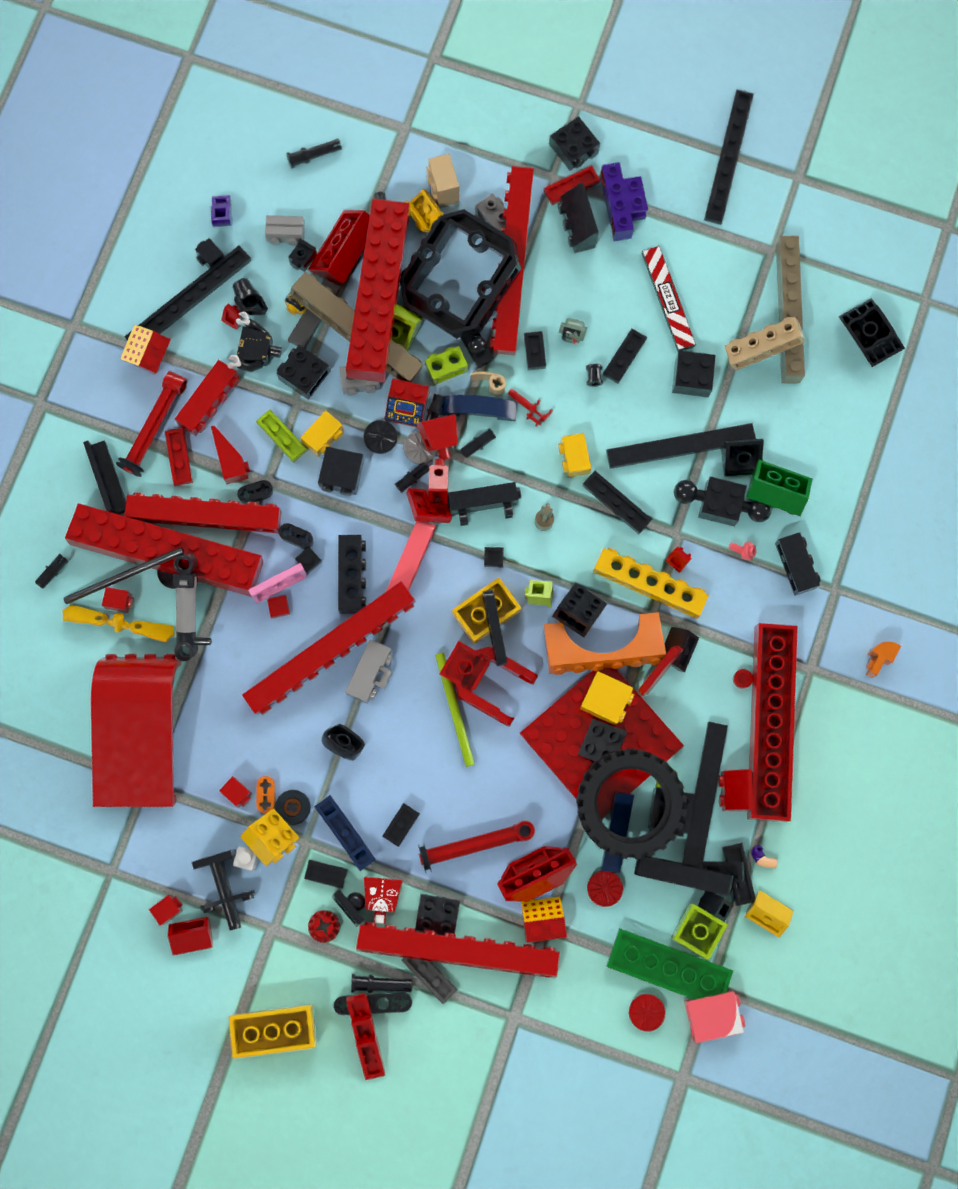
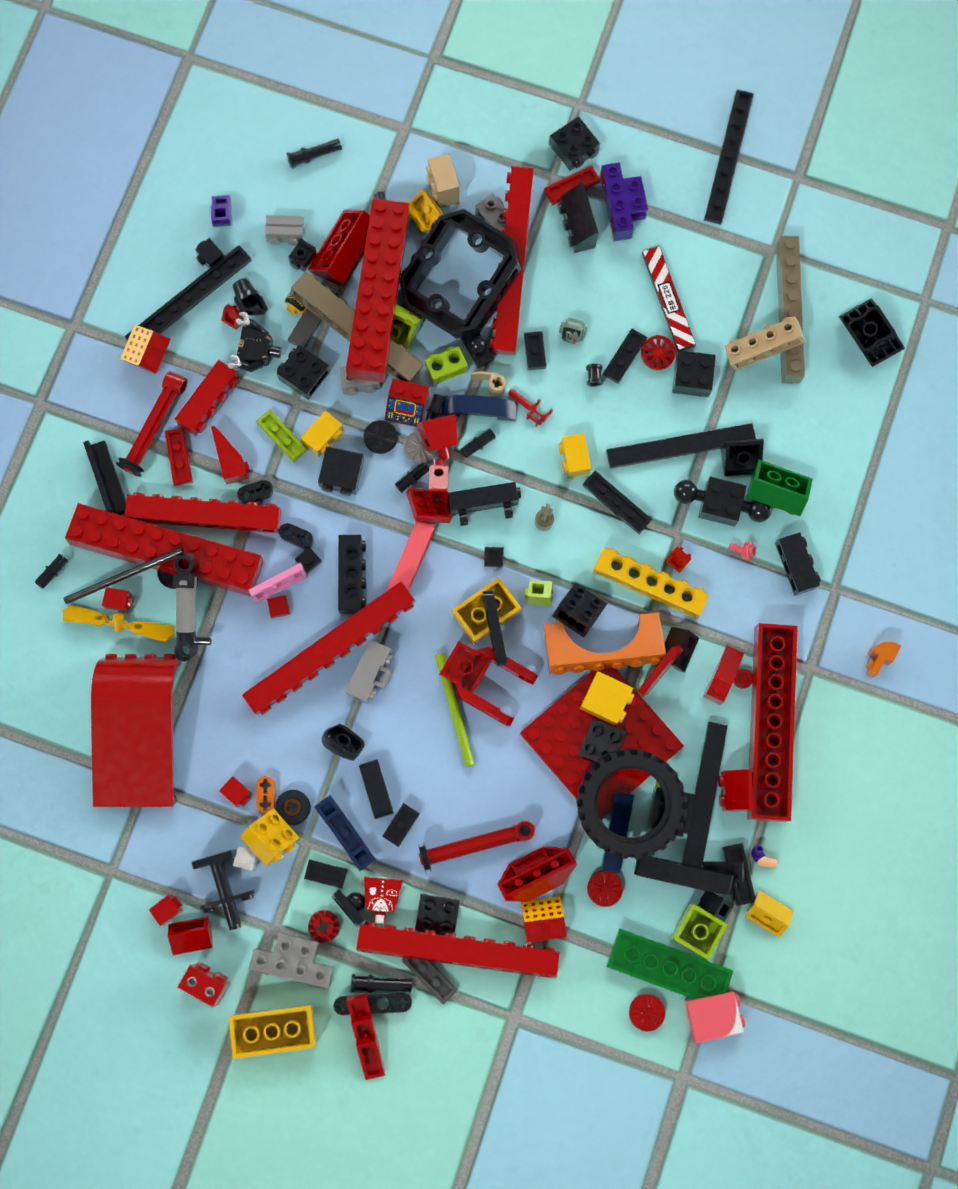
(204, 984): none -> red piece
(293, 960): none -> light grey piece
(376, 789): none -> black beam
(658, 352): none -> red wheel
(723, 675): none -> red slope

